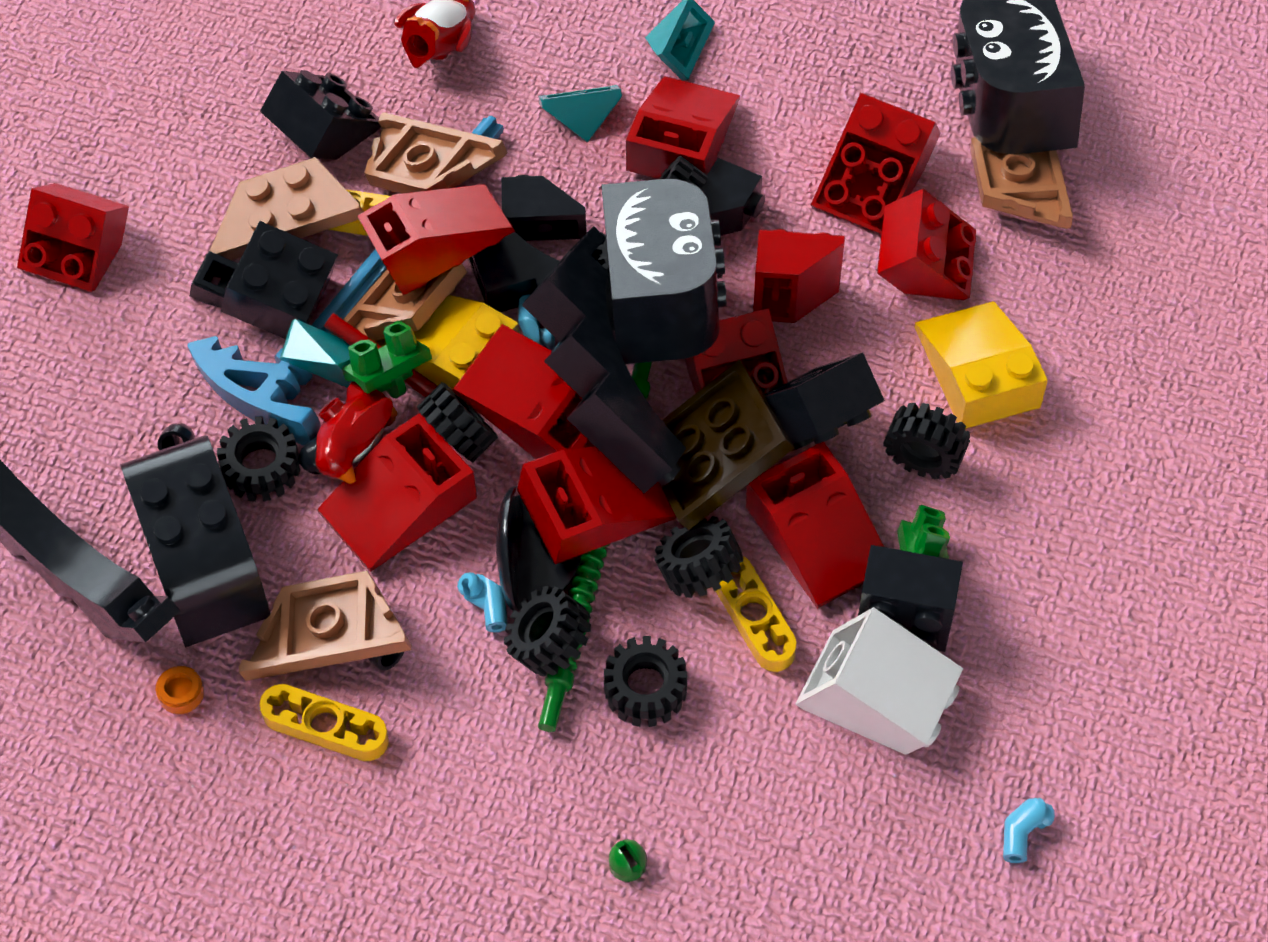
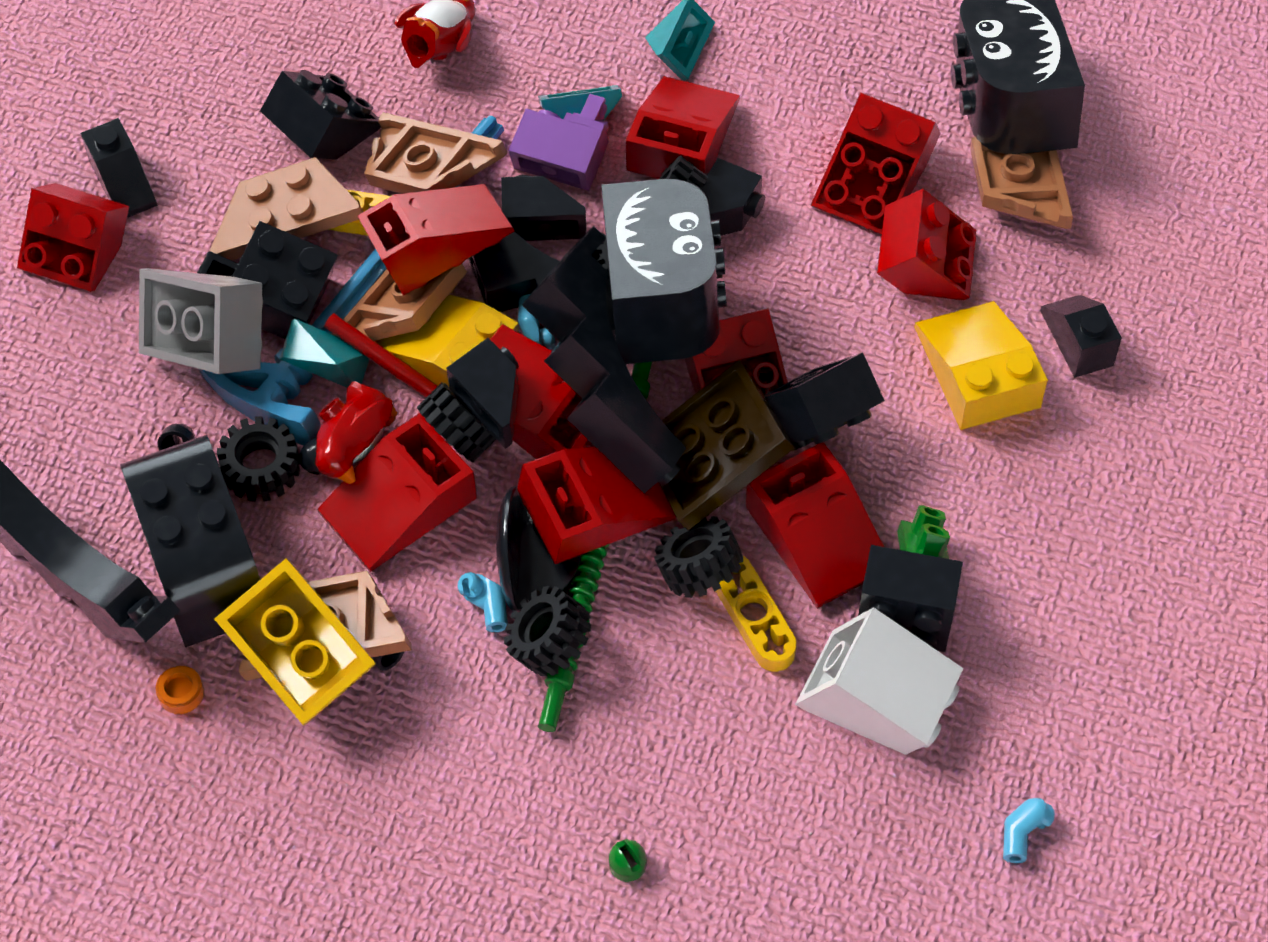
(118, 167): none -> black slope
(200, 320): none -> light grey slope
(295, 641): none -> yellow slope
(359, 721): yellow beam -> none
(388, 366): green hips -> none
(488, 387): none -> black slope
(562, 148): none -> medium lavender hinge
(645, 656): black tyre -> none
(796, 272): red slope -> none
(927, 440): black tyre -> none
(1083, 333): none -> black slope

